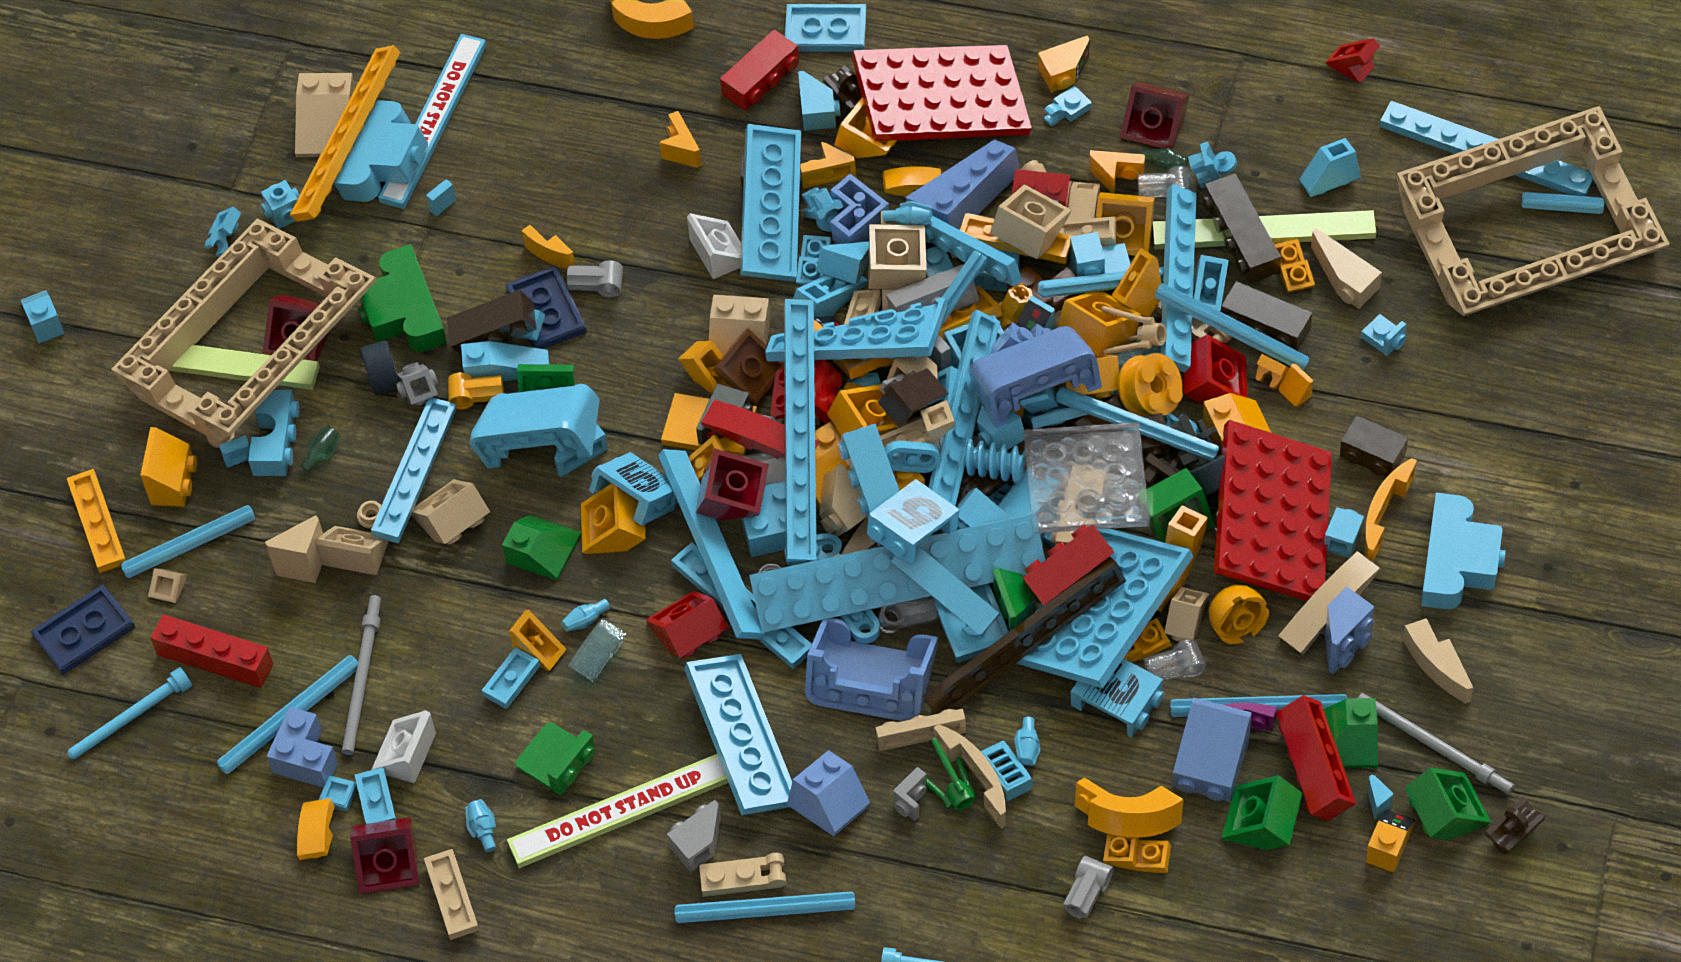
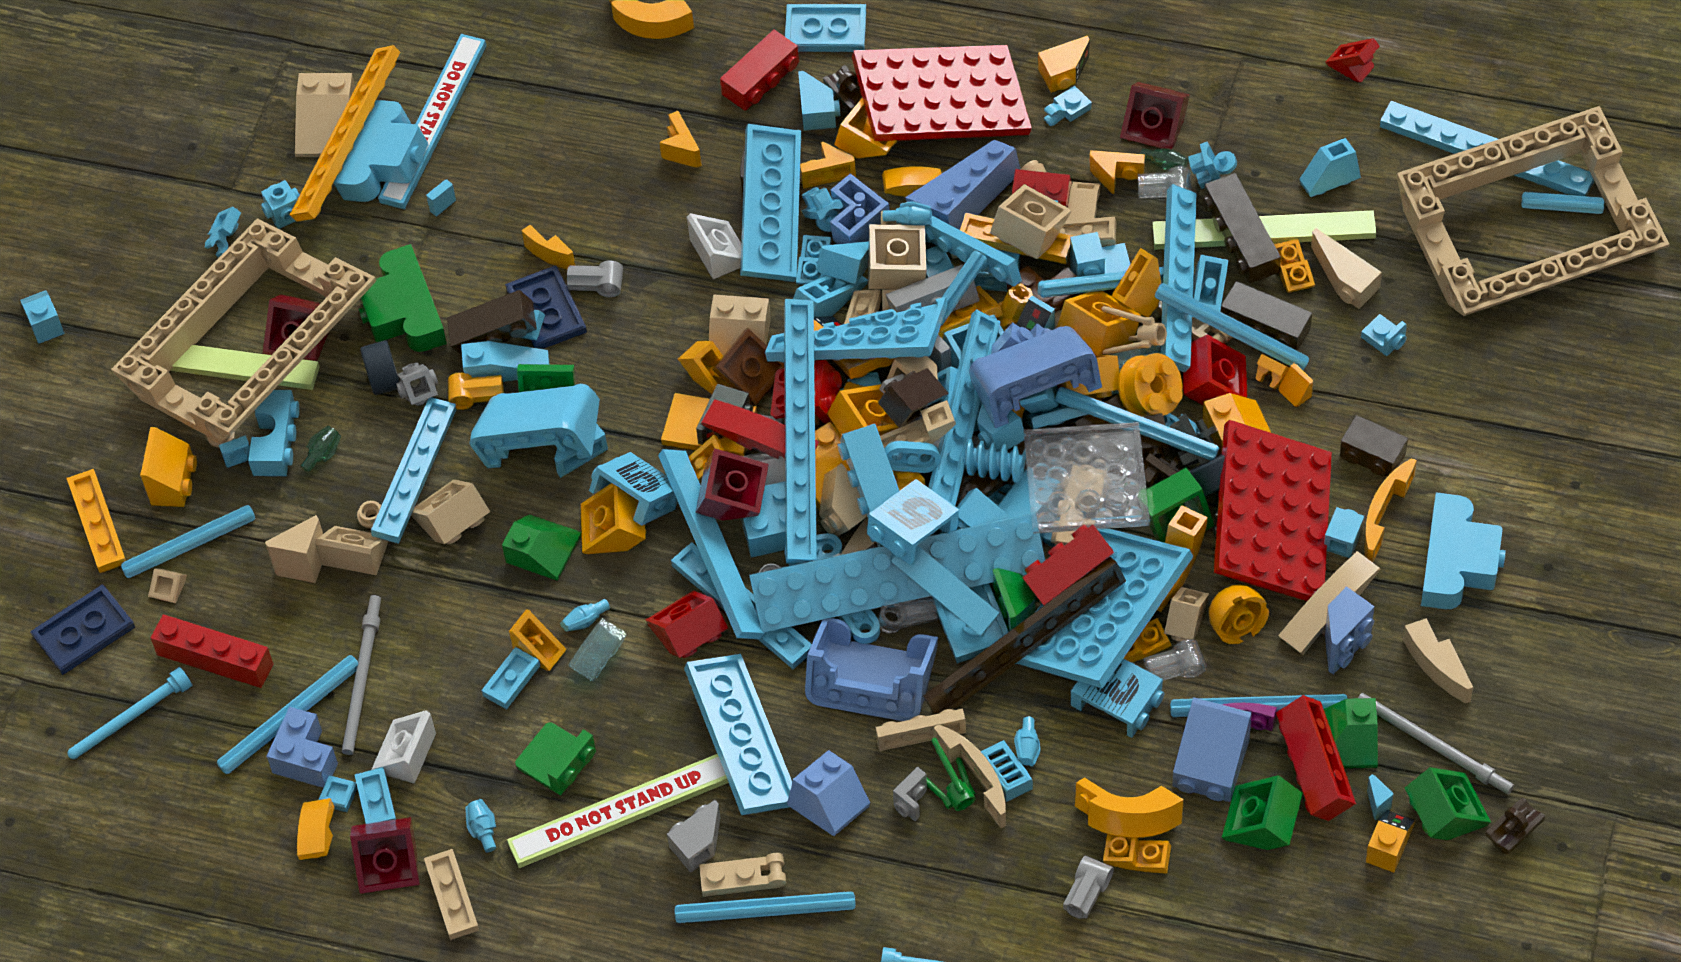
(1132, 217): light orange slope -> none

